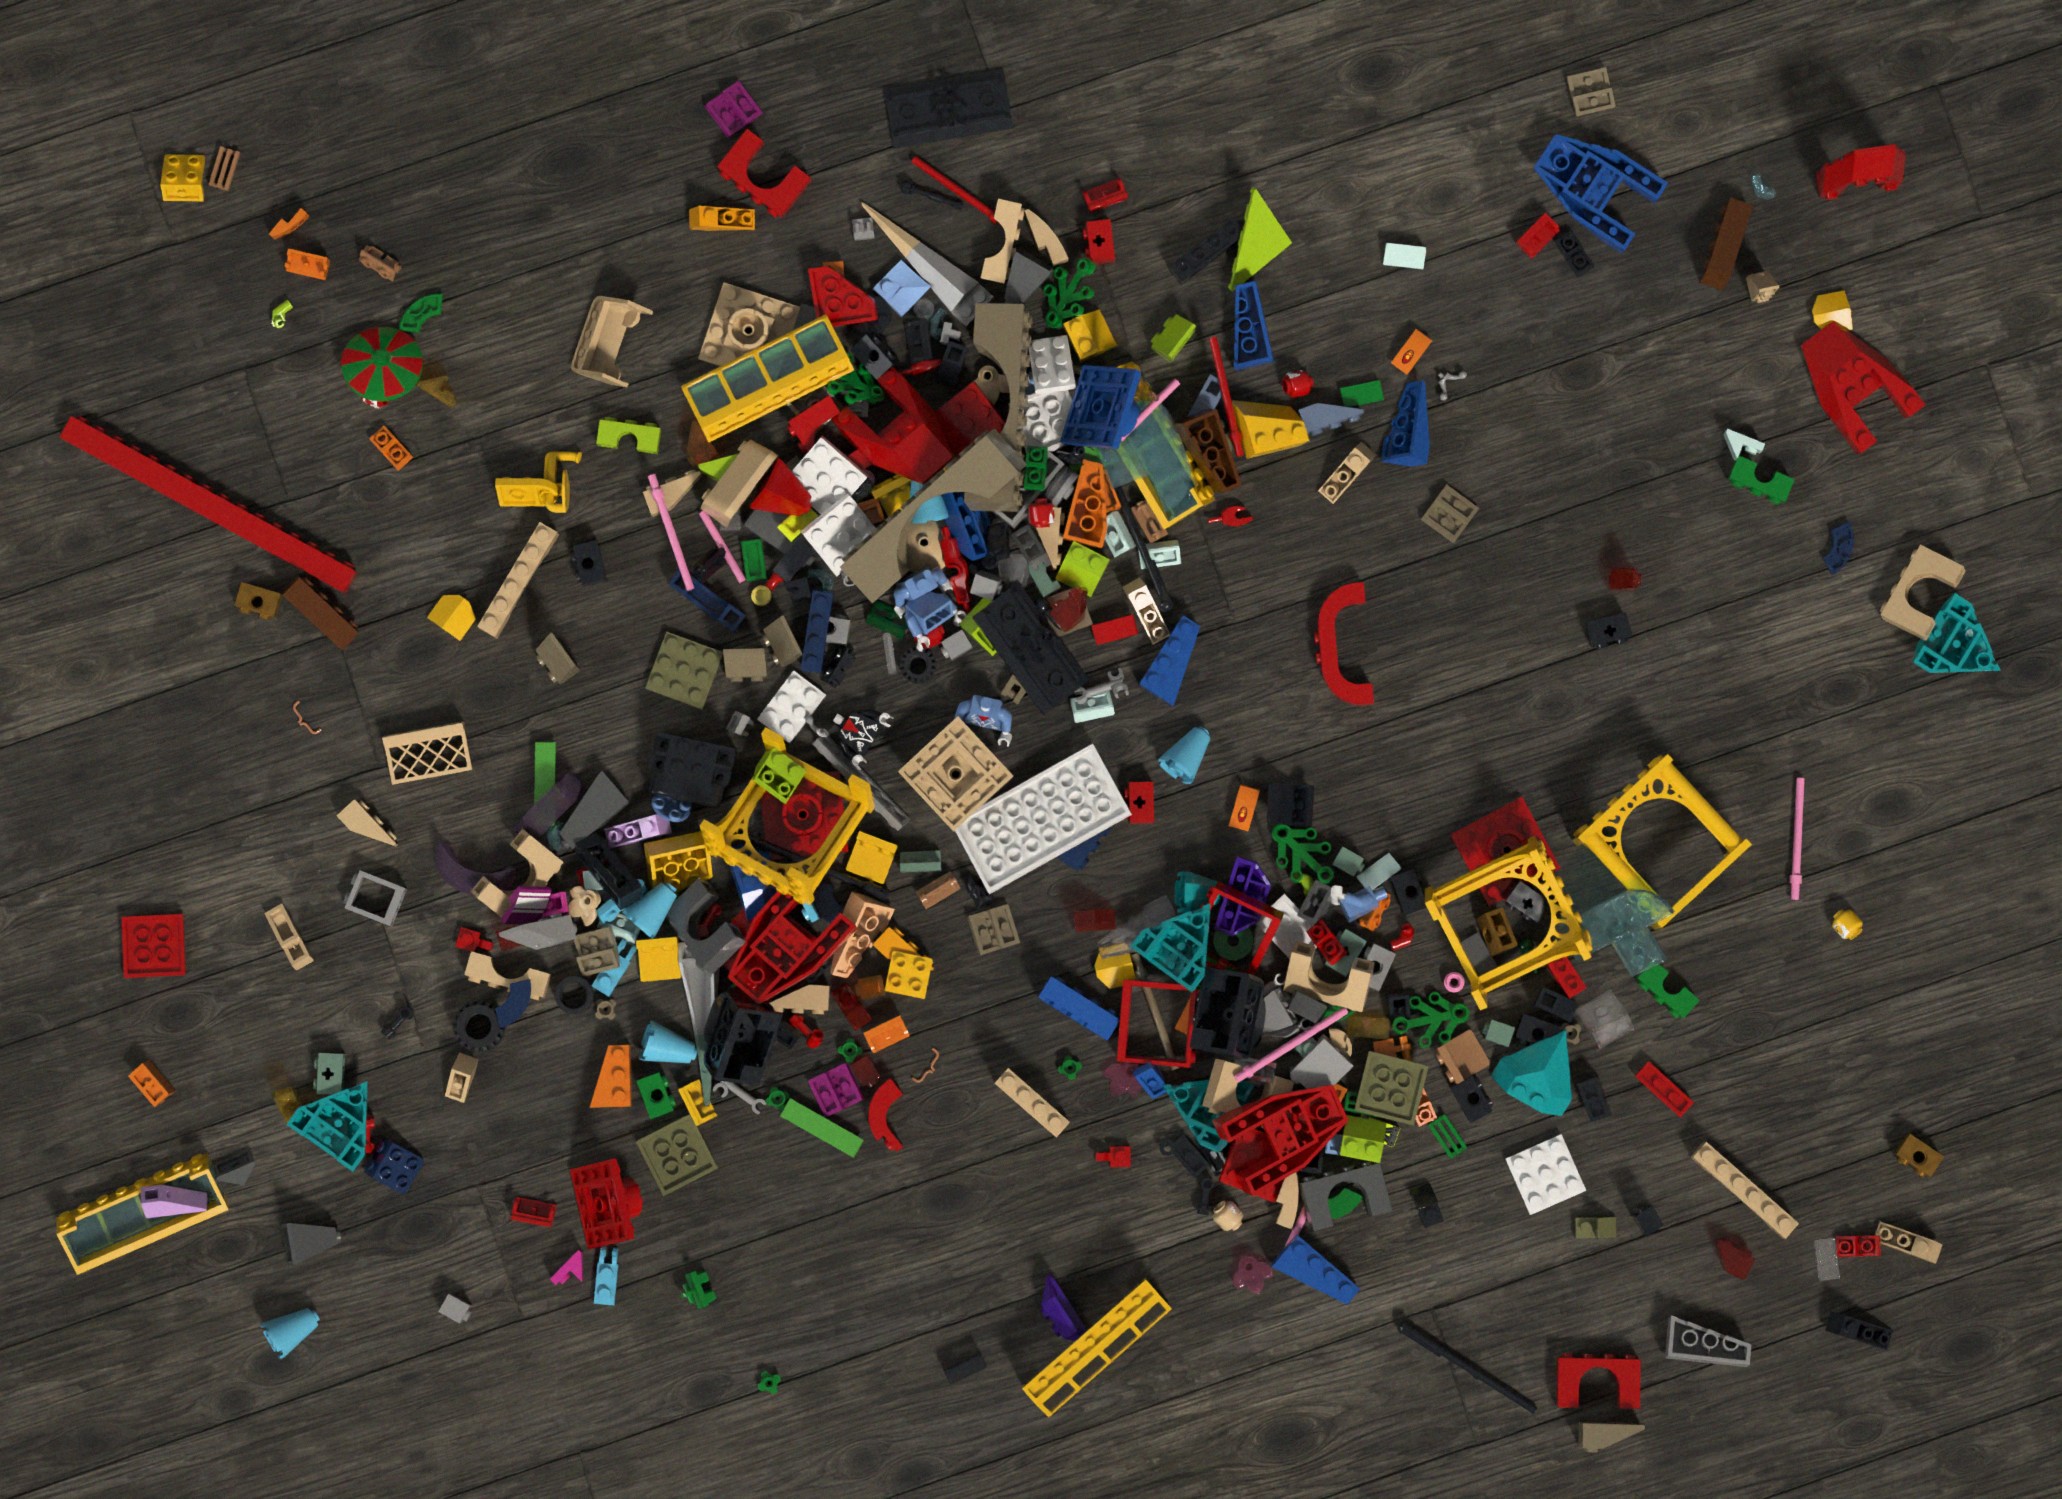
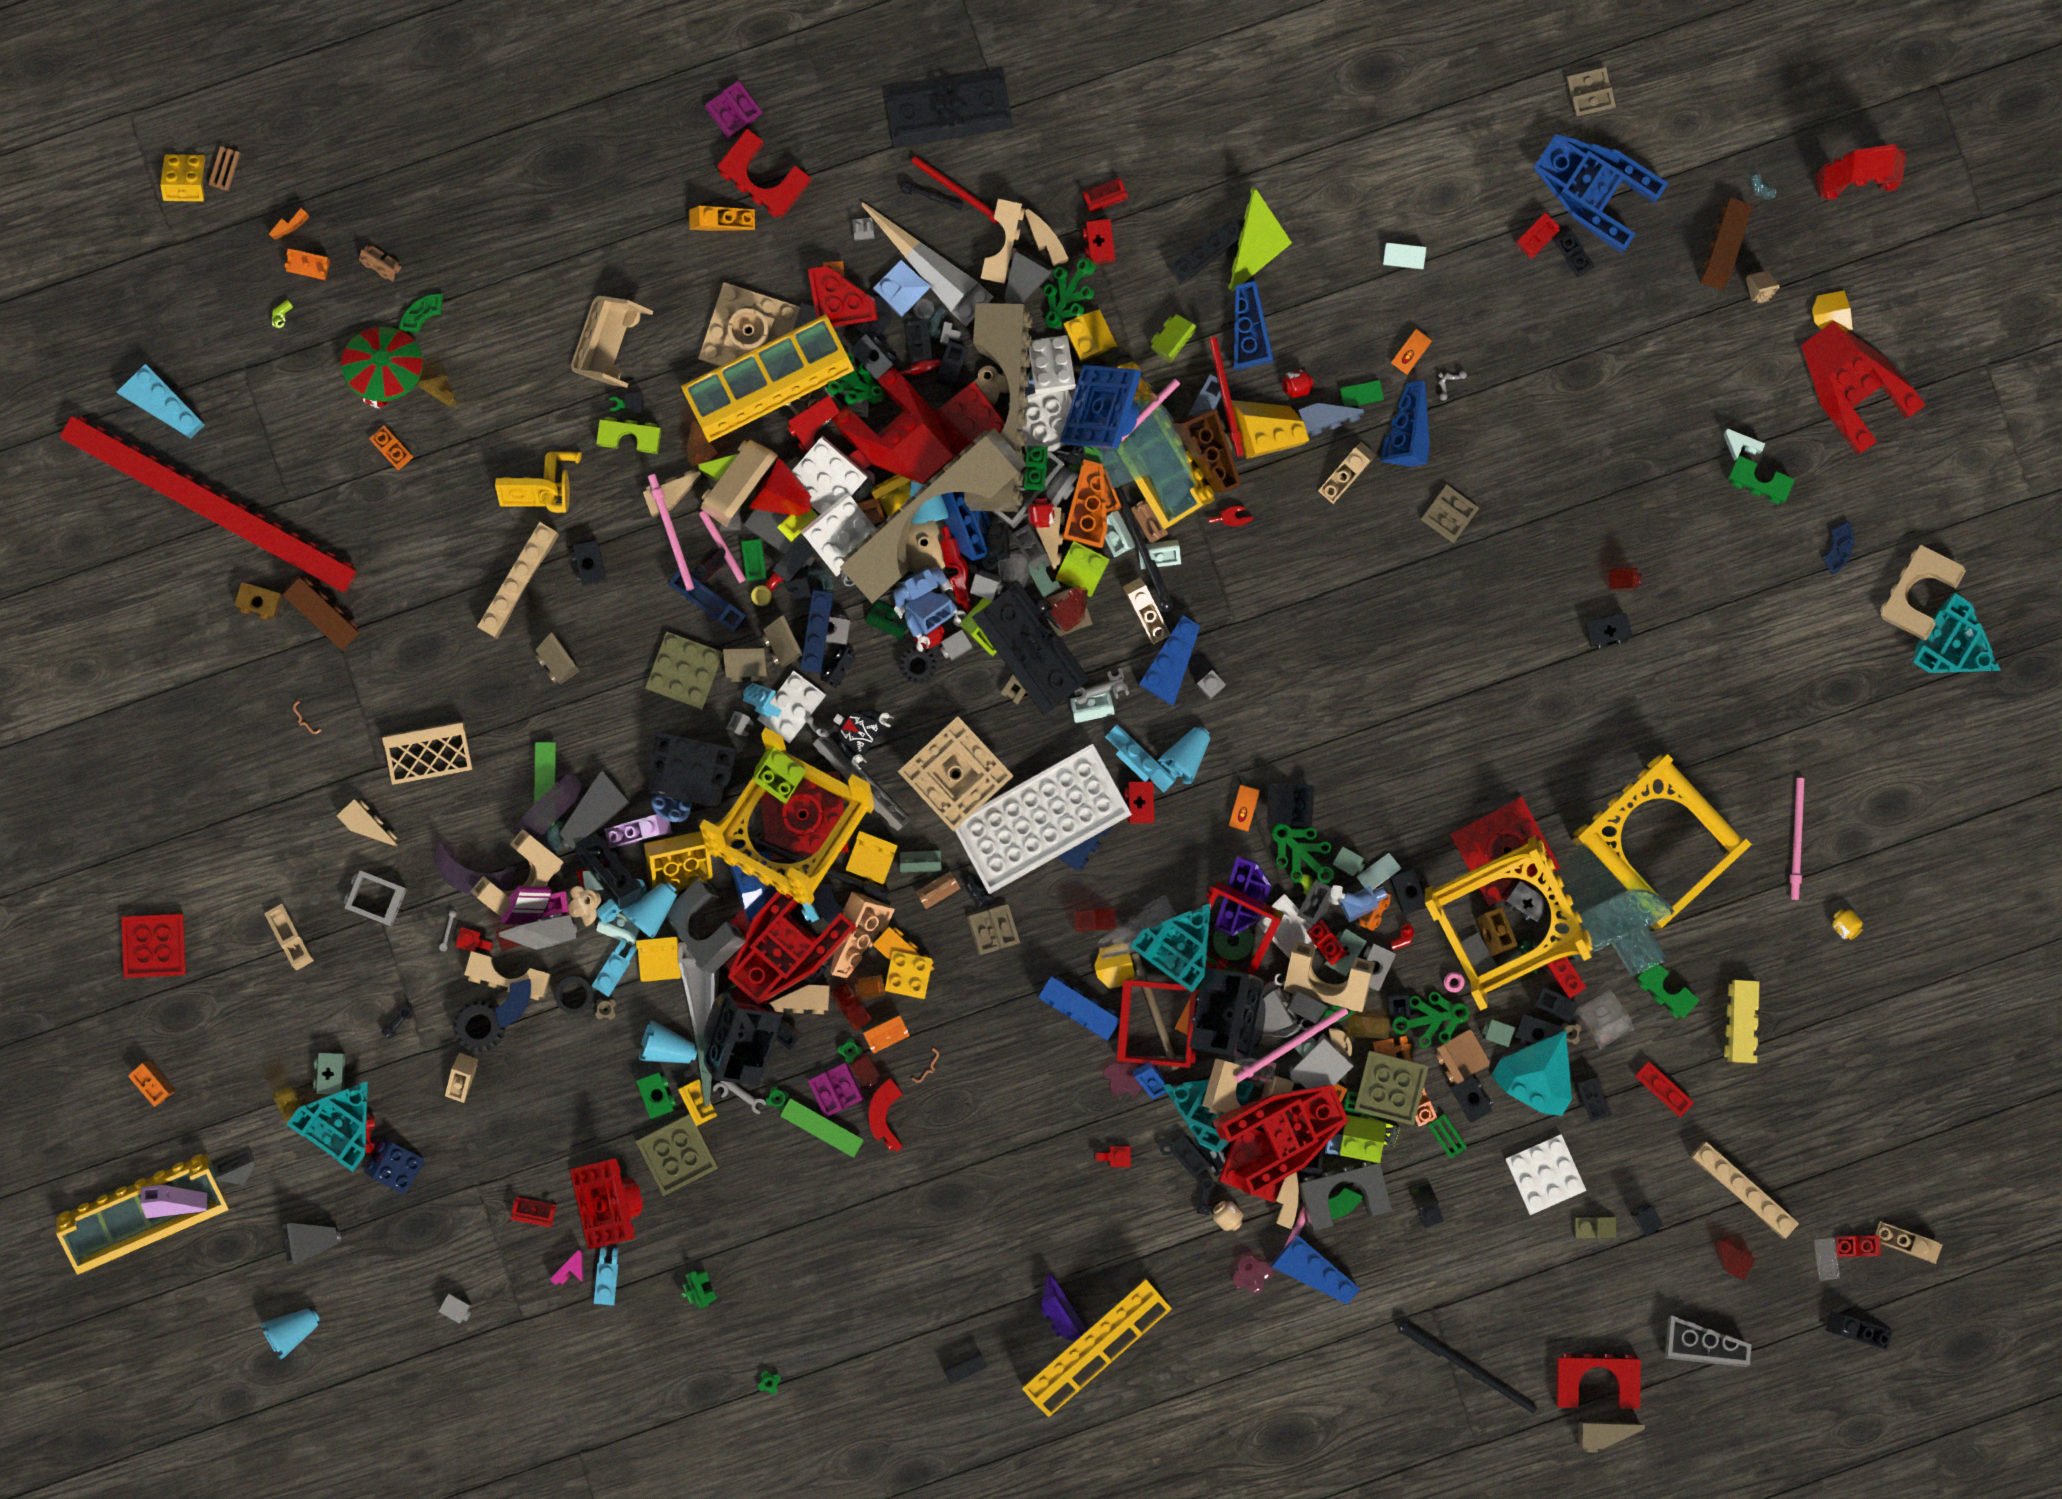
(156, 398): none -> medium azure wedge
(443, 947): none -> light grey hinge
(453, 615): yellow slope -> none
(597, 950): dark tan slope -> none
(615, 1079): orange wedge -> none
(632, 401): none -> black piece
(713, 910): red bar -> none
(760, 698): none -> medium azure bracket
(814, 1037): red bar -> none
(889, 654): clear tile -> none
(988, 714): medium blue torso -> none
(1032, 1102): tan arch -> none
(1069, 1062): green plate -> none
(1115, 629): red slope -> none
(1139, 759): none -> medium azure bracket
(1192, 891): teal cone -> none
(1211, 684): none -> light grey brick
(1326, 638): red arch -> none
(1742, 1021): none -> light yellow wedge
(1930, 1157): pearl gold brick -> none

